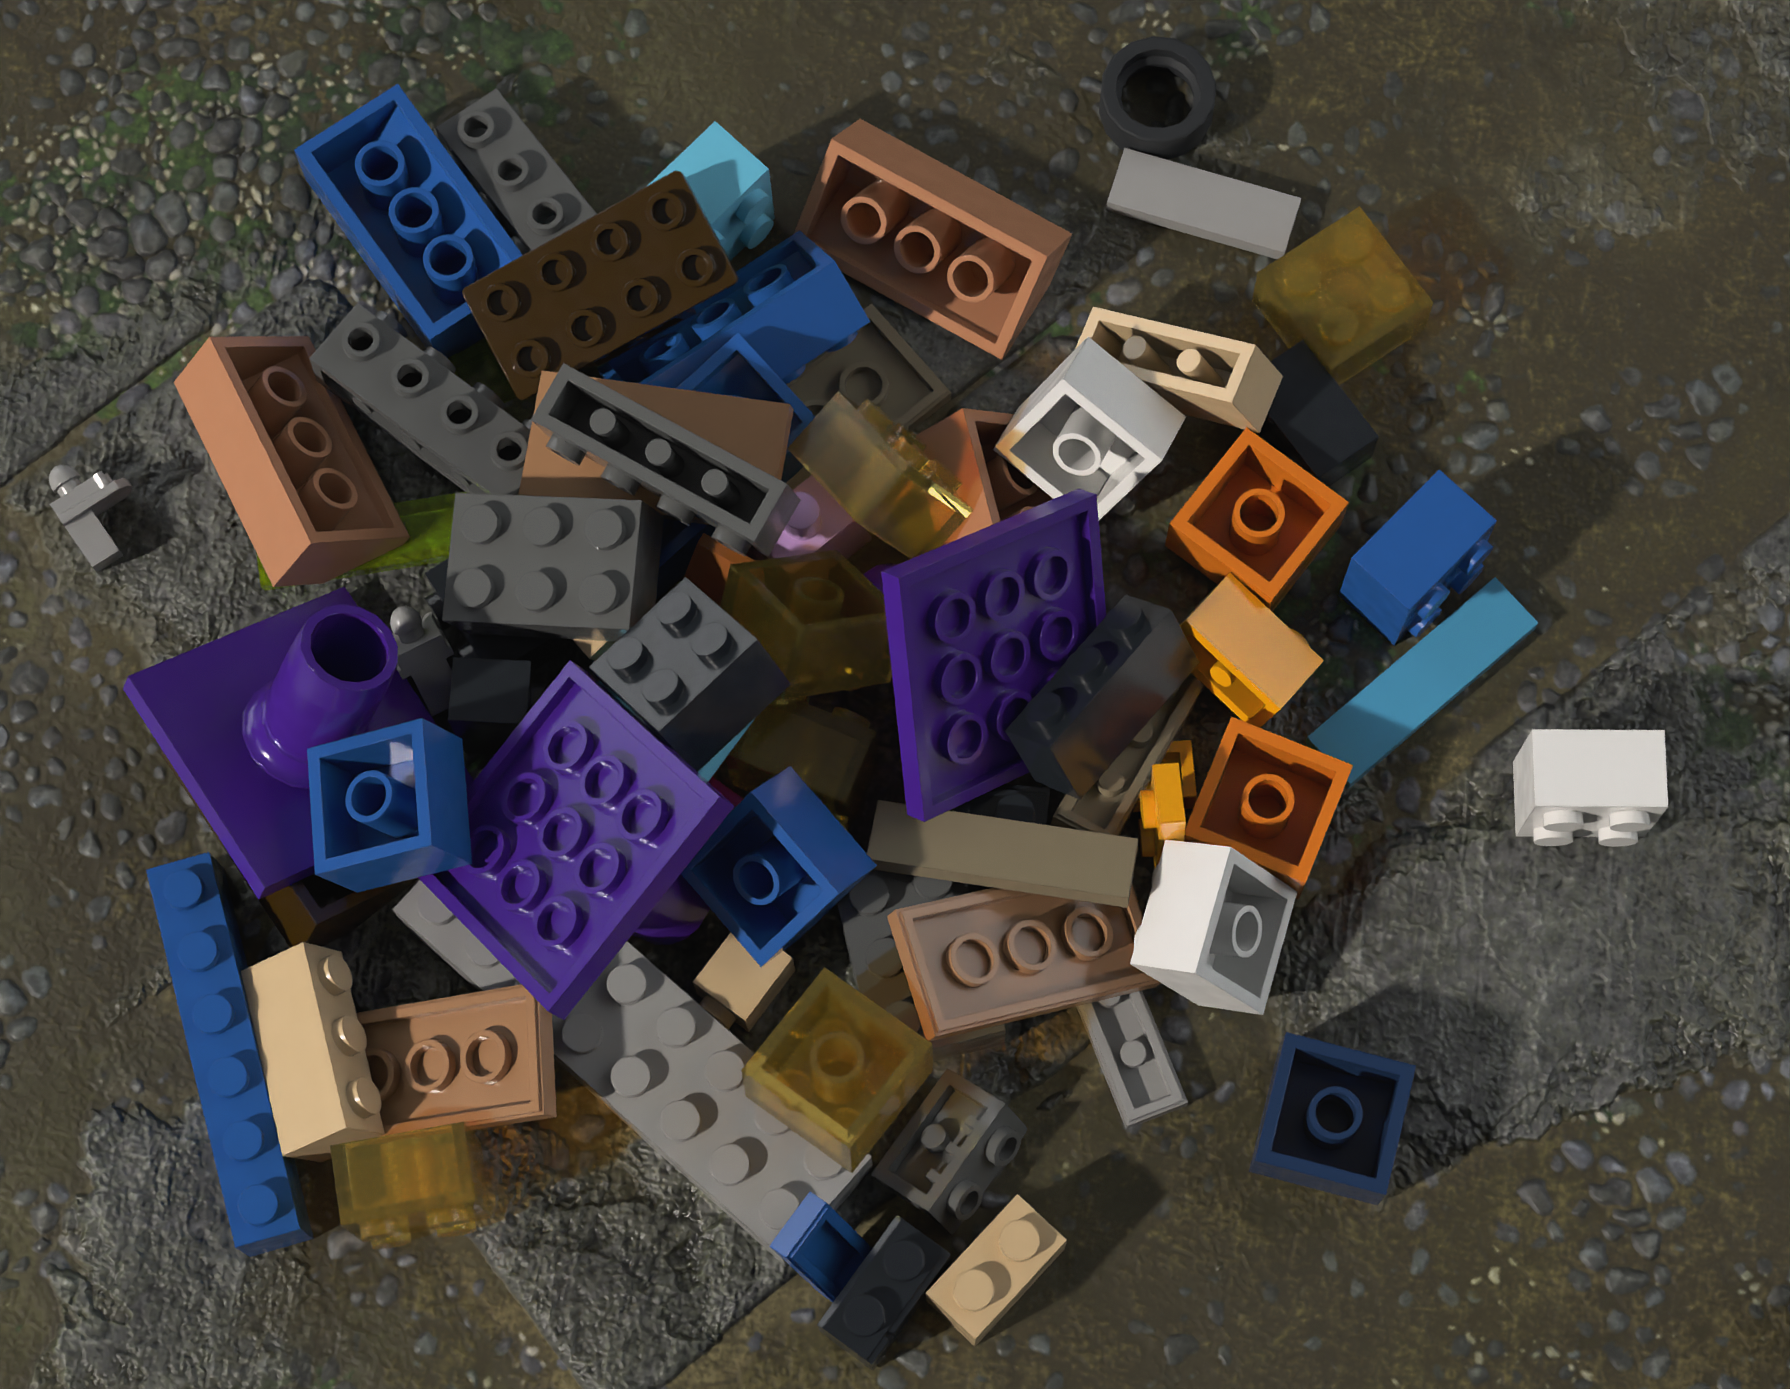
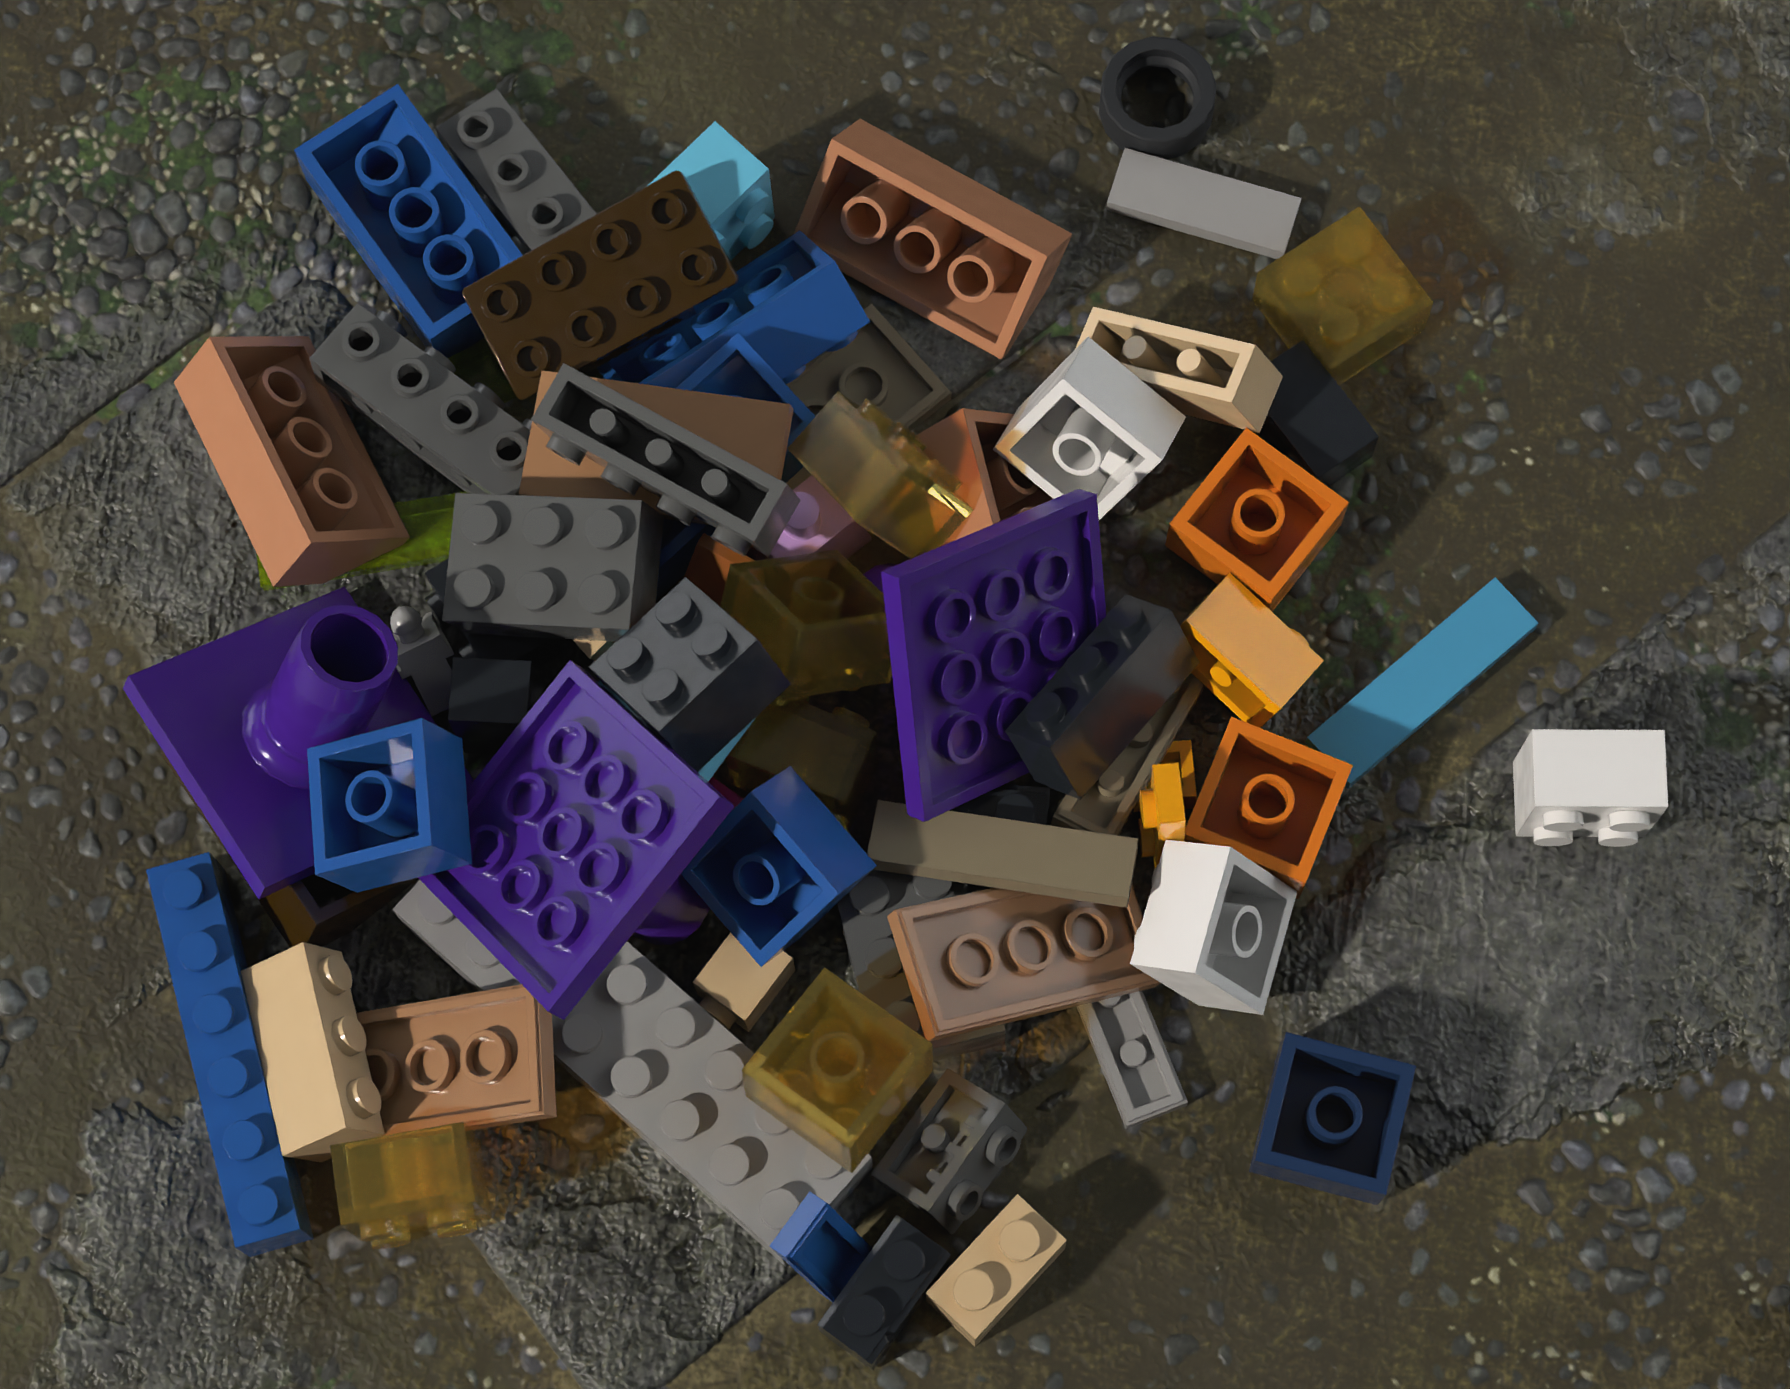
(81, 505): light grey piece -> none
(1417, 558): blue brick -> none

